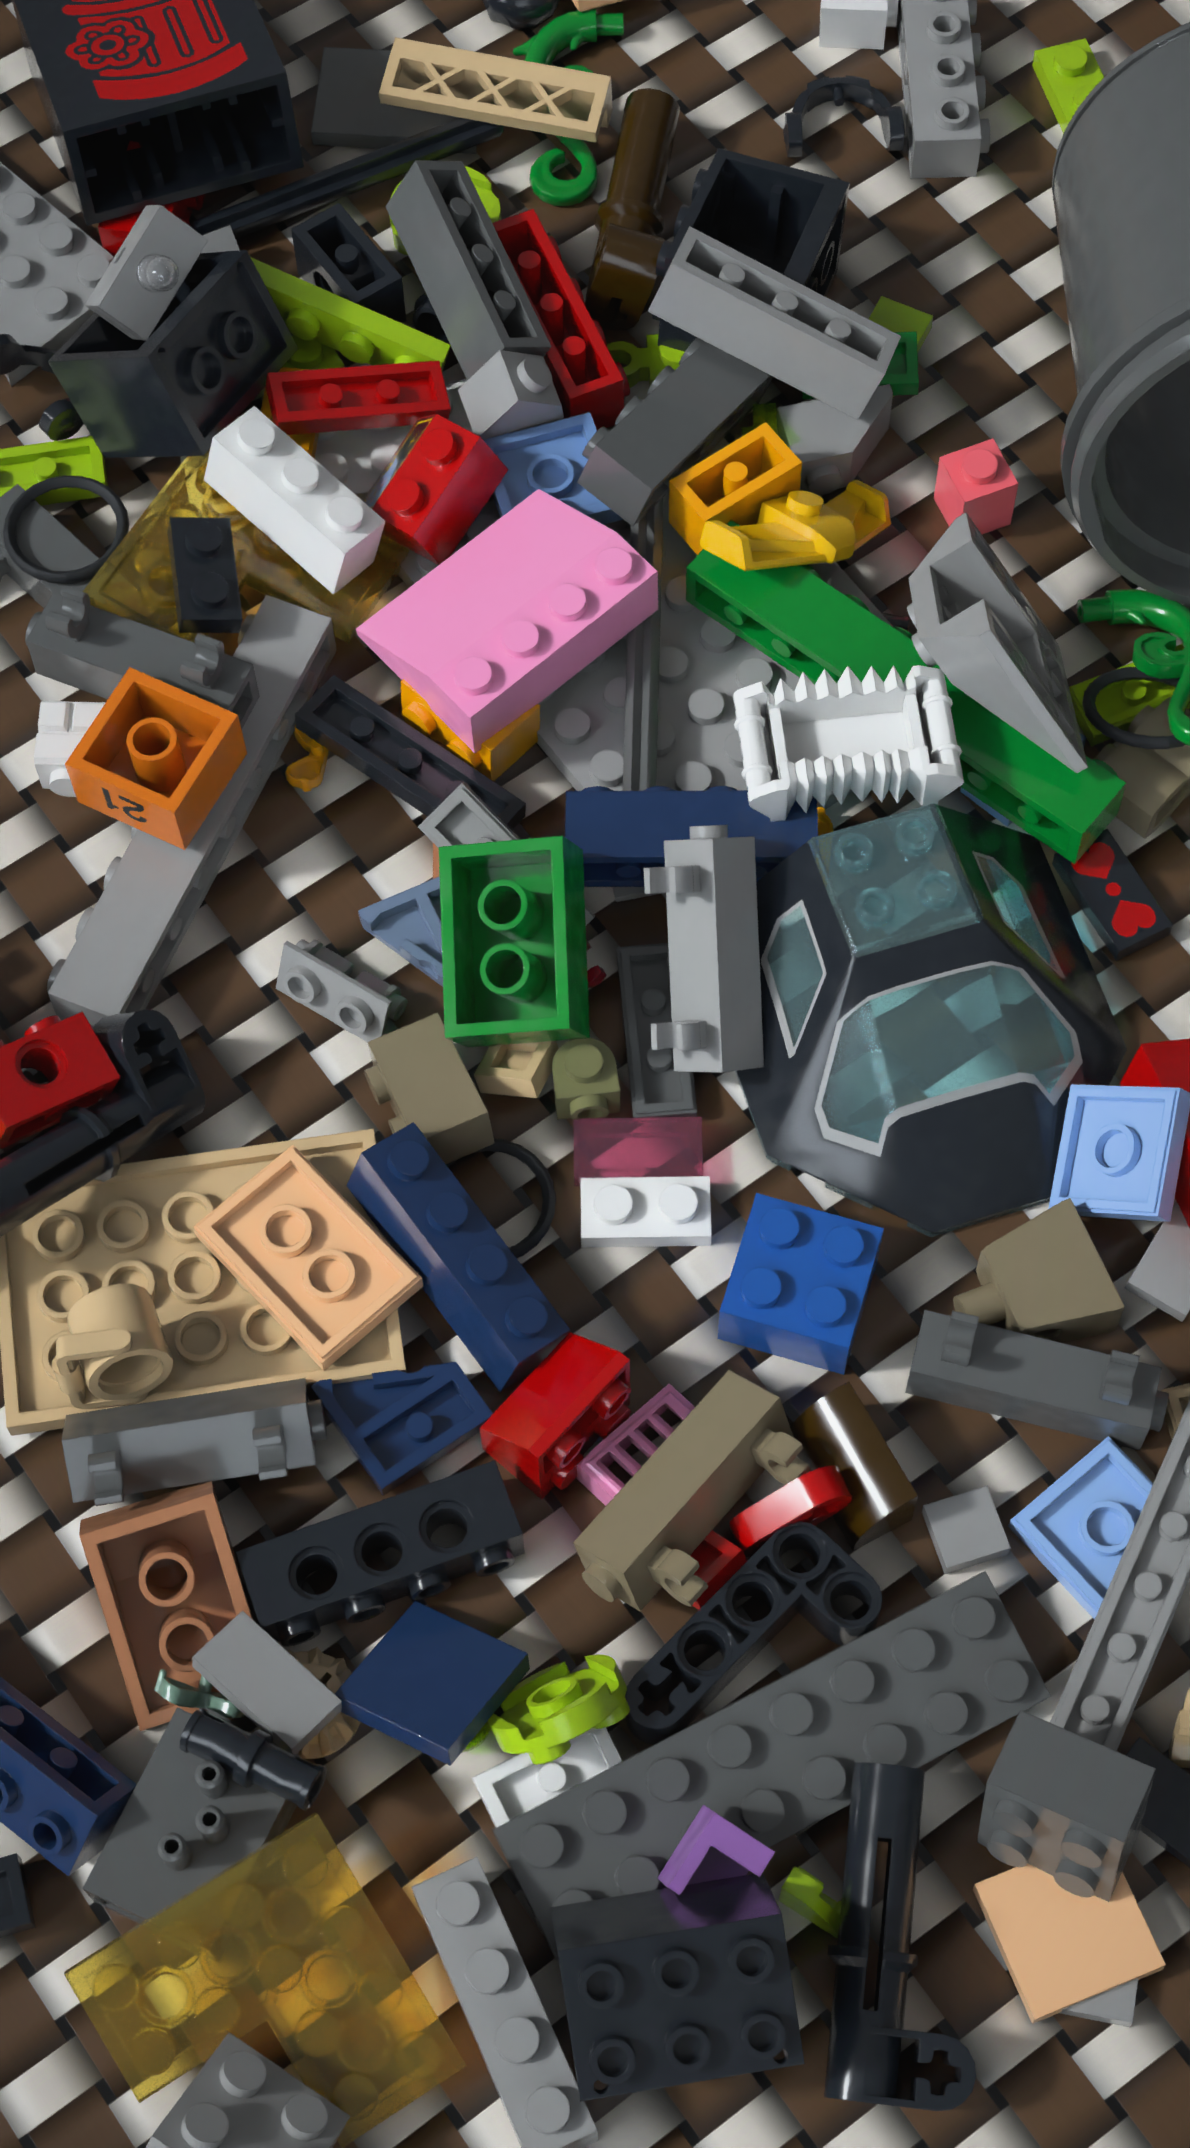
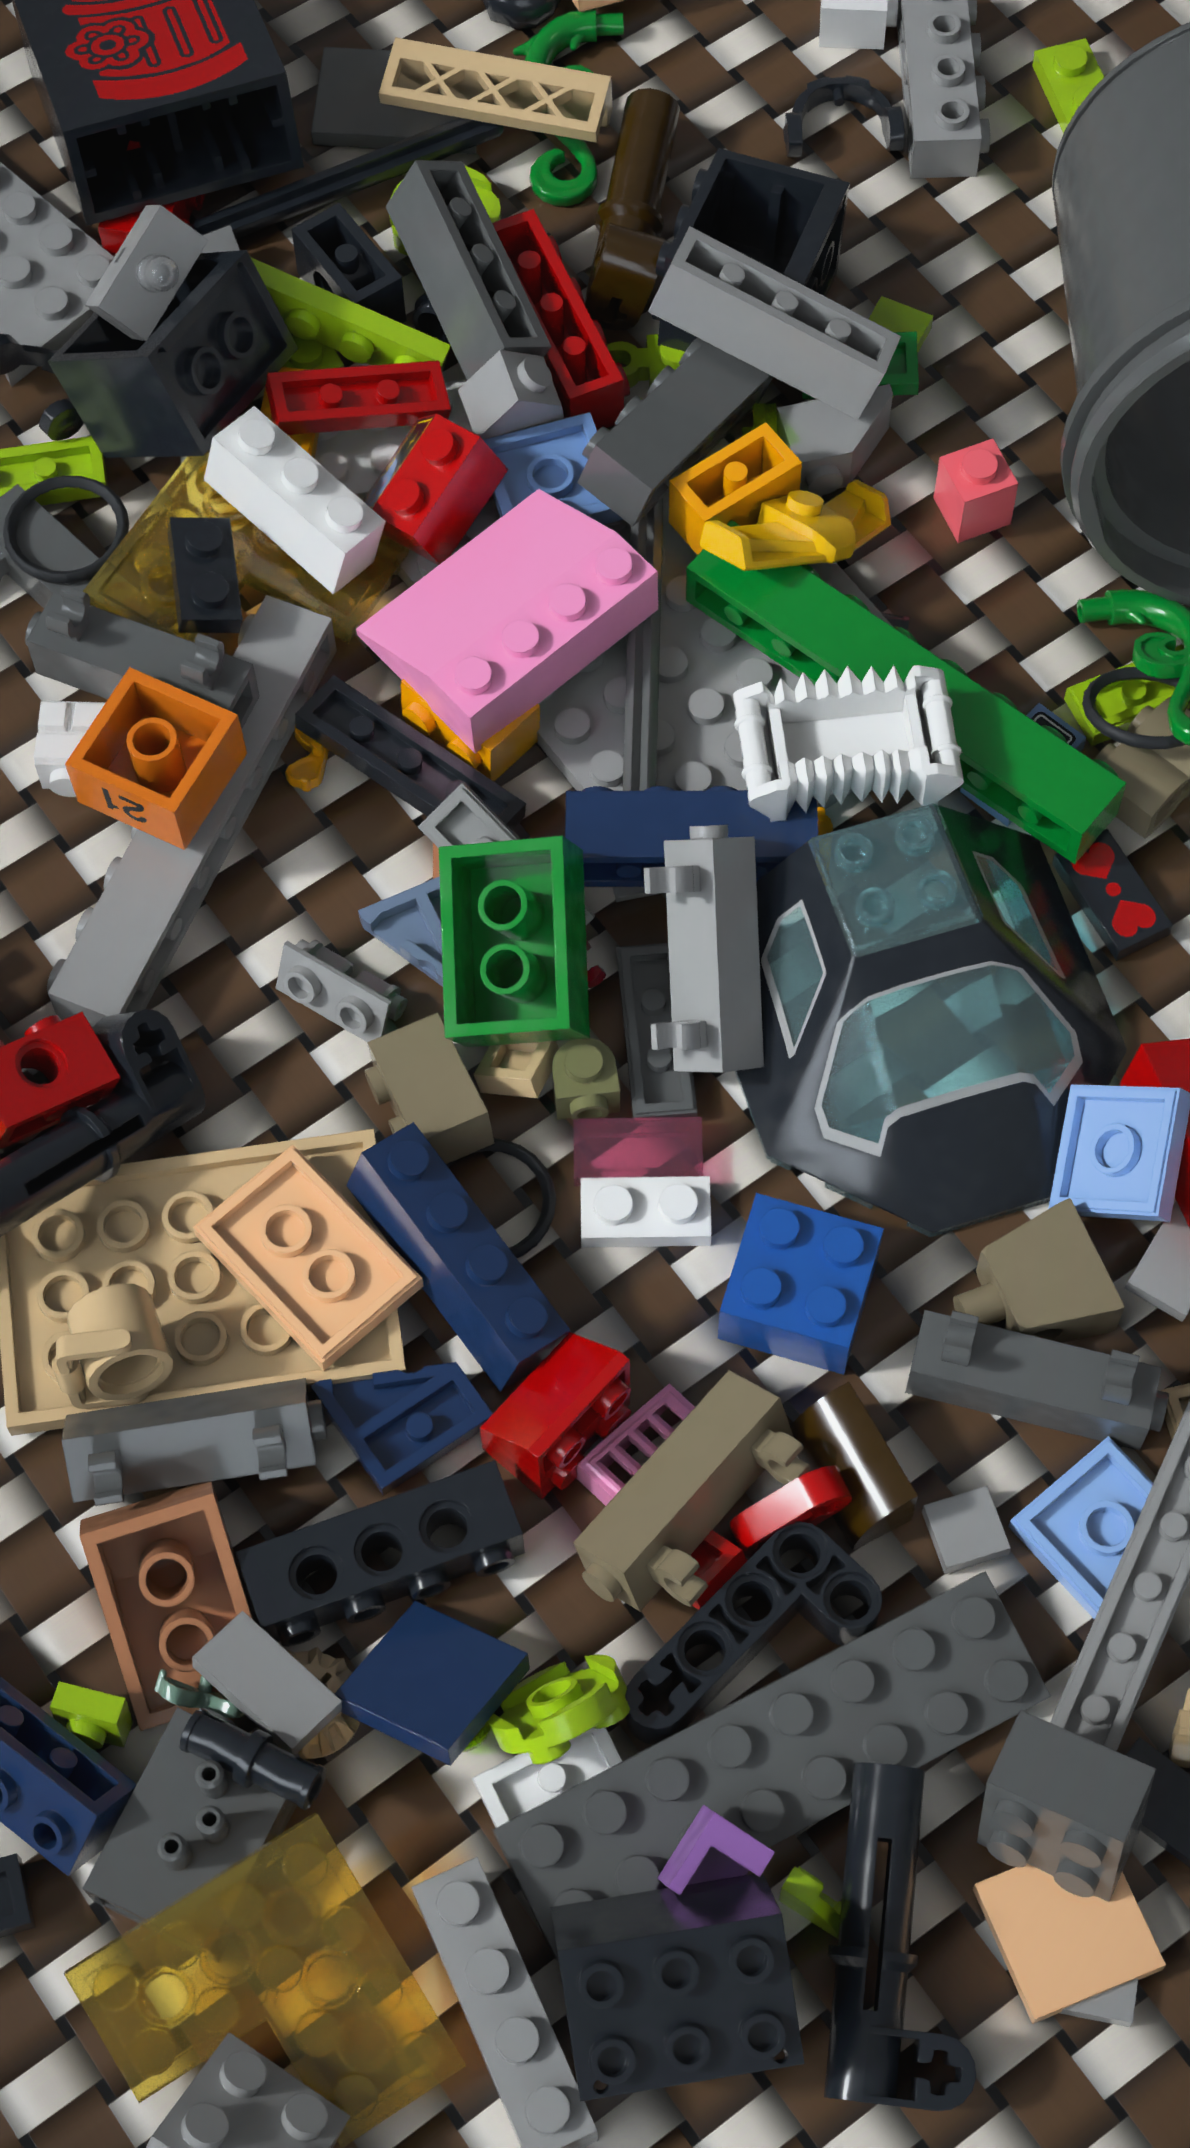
(92, 1715): none -> lime plate
(992, 641): light grey slope -> none

